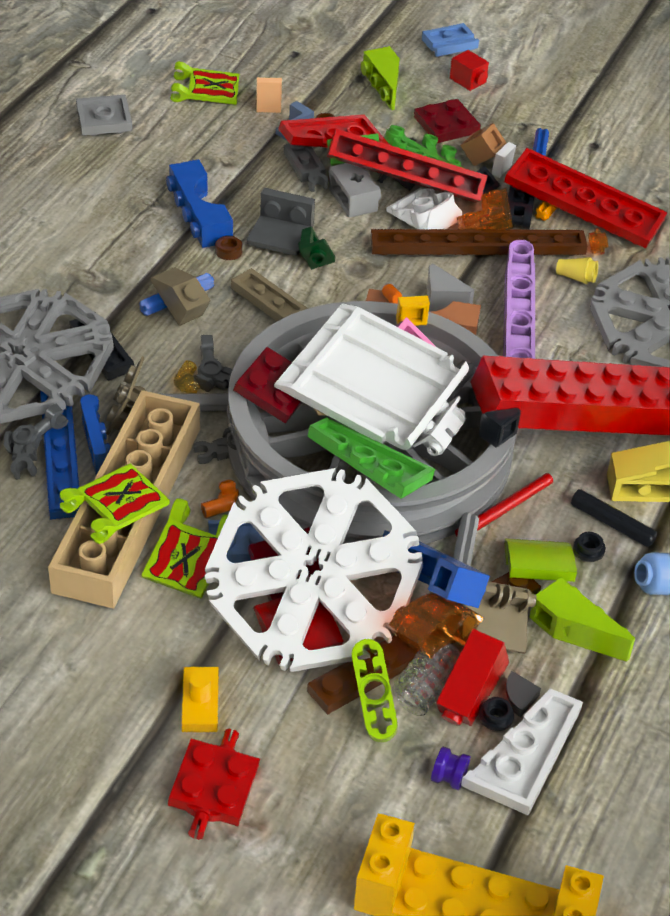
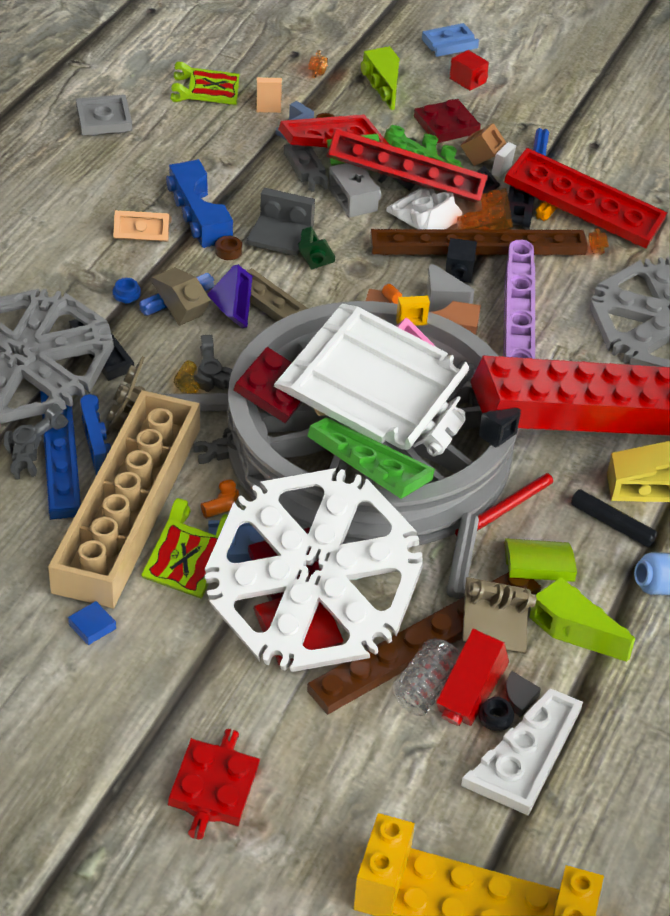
(92, 623): none -> blue tile
(117, 498): lime flag -> none
(126, 290): none -> blue plate
(141, 226): none -> light nougat panel
(200, 699): yellow tile -> none
(233, 295): none -> dark purple slope
(318, 64): none -> clear orange plate
(388, 713): lime beam -> none
(434, 623): clear orange brick -> none
(450, 576): blue arch -> none
(450, 768): dark purple wheel -> none
(461, 259): none -> black brick
(578, 269): light yellow cone -> none
(589, 547): black plate -> none

